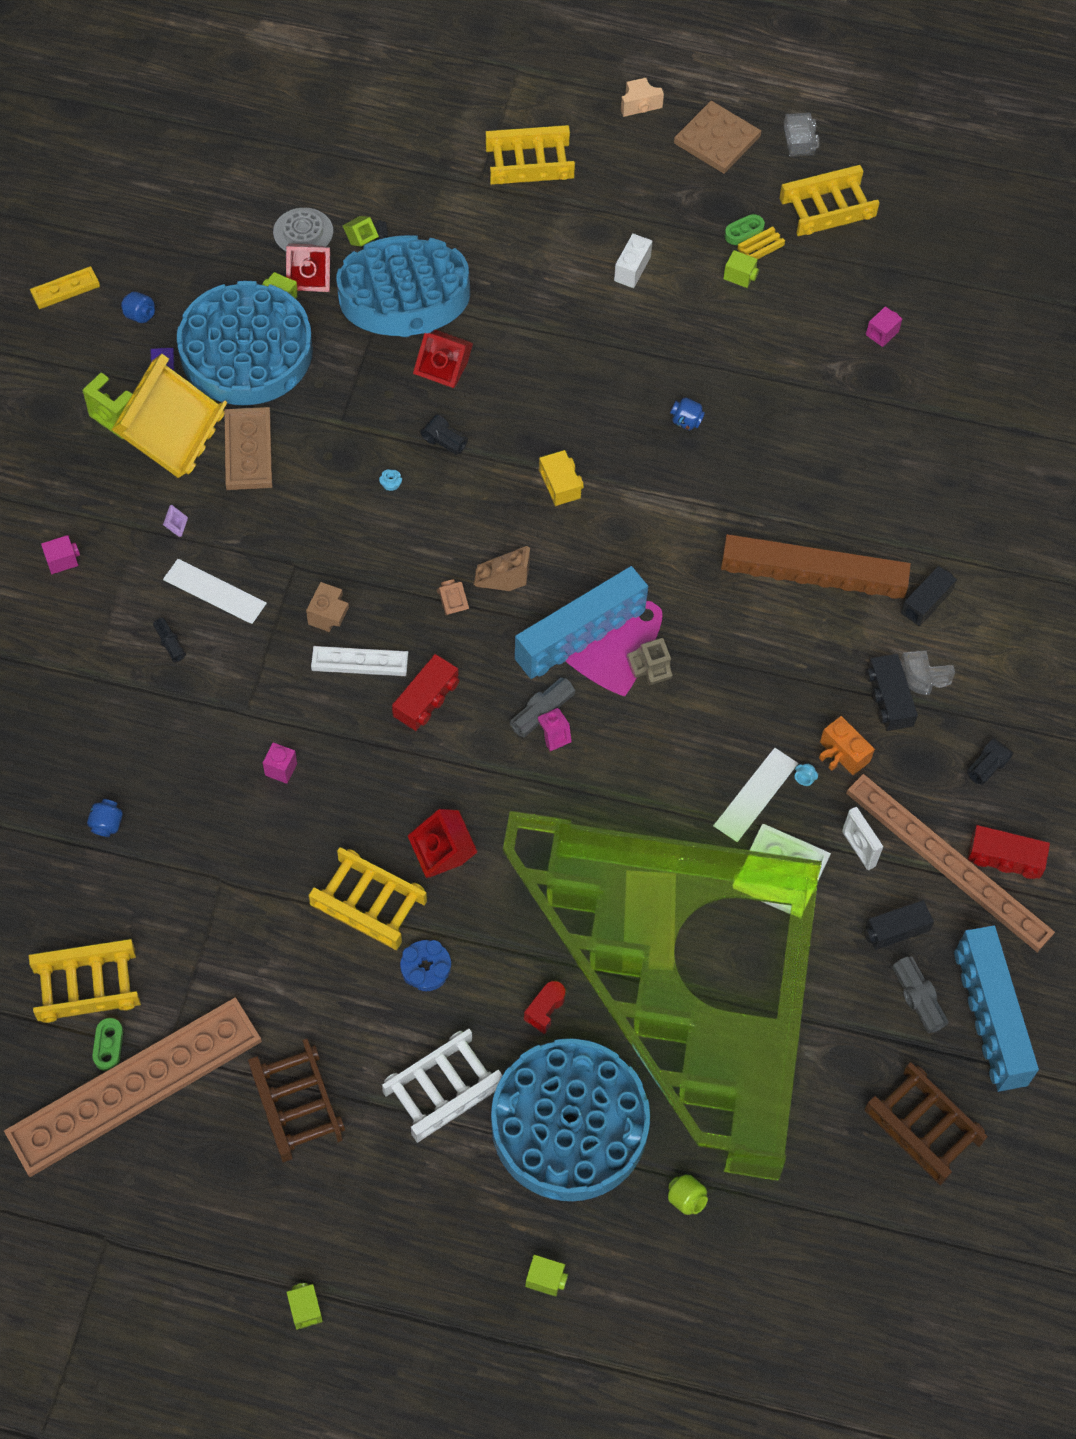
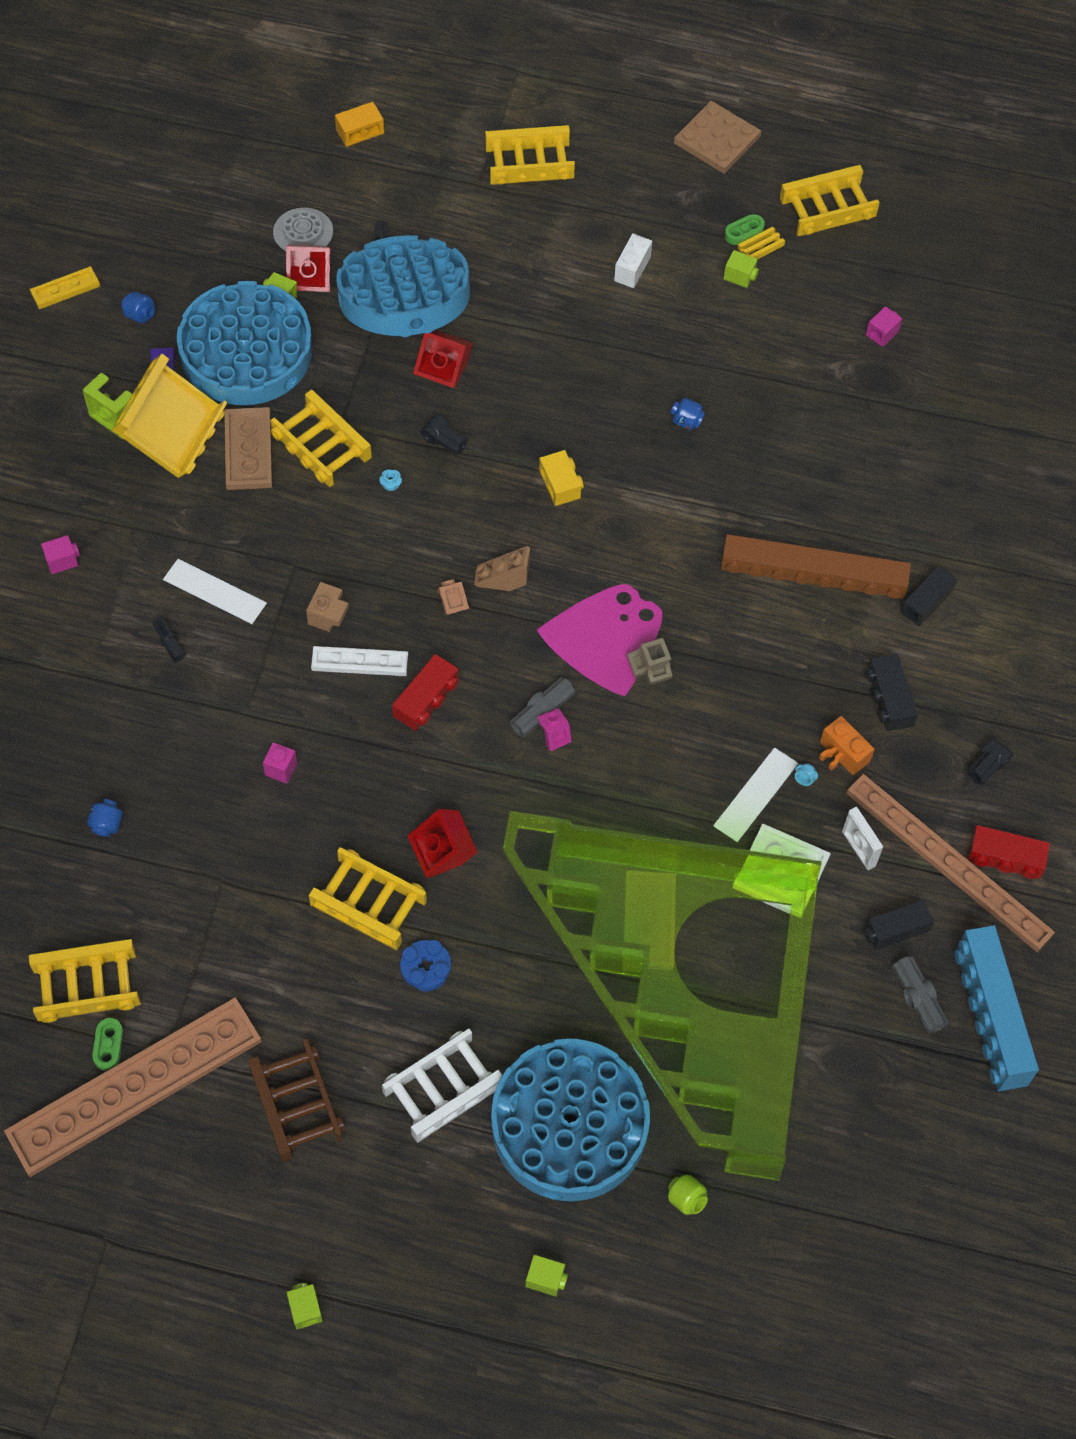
(175, 521): lavender slope -> none
(328, 420): none -> yellow fence
(359, 124): none -> light orange brick
(360, 231): lime brick -> none
(541, 1008): red leg -> none
(581, 623): dark azure brick -> none
(641, 97): light nougat brick -> none
(800, 134): clear brick -> none
(919, 1147): reddish brown fence -> none
(922, 676): clear brick -> none

